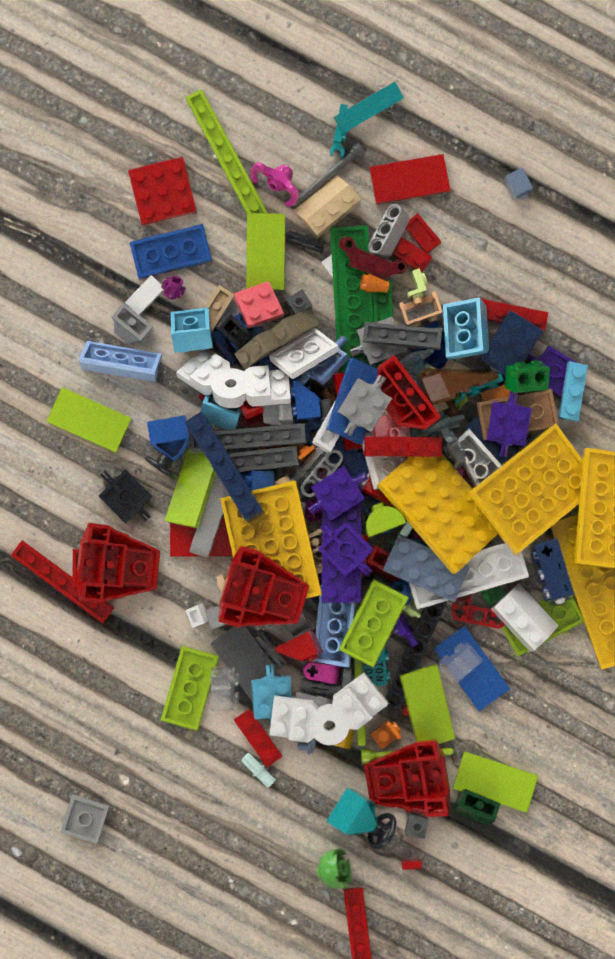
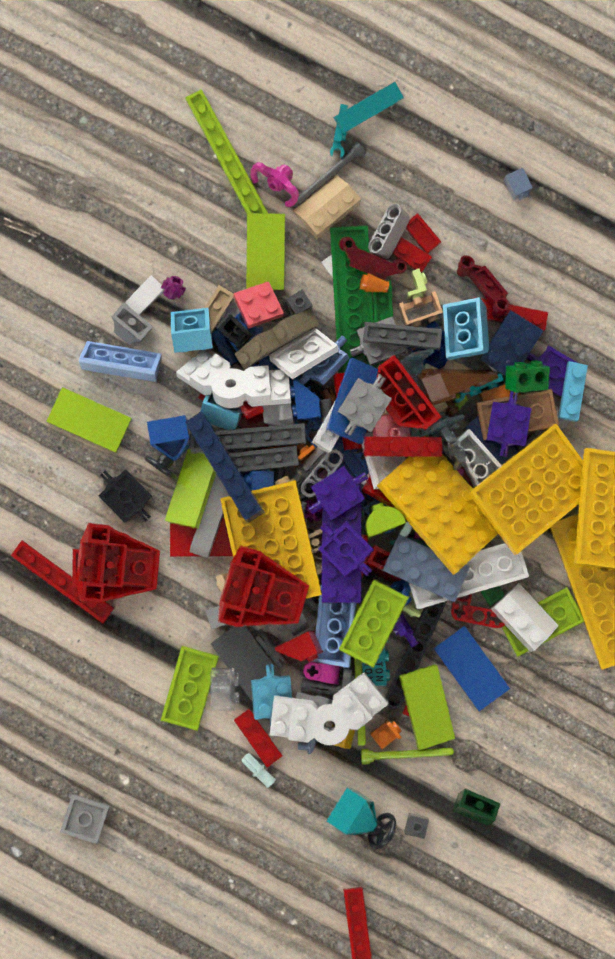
(162, 191): red plate -> none
(170, 251): blue tile -> none
(197, 615): white plate -> none
(305, 241): black pin -> none
(334, 870): bright green cylinder -> none
(409, 179): red tile -> none
(411, 779): red wedge -> none
(411, 864): red tile -> none
(459, 663): clear brick -> none
(486, 284): none -> dark red plate
(495, 781): lime tile -> none
(552, 572): dark blue piece -> none

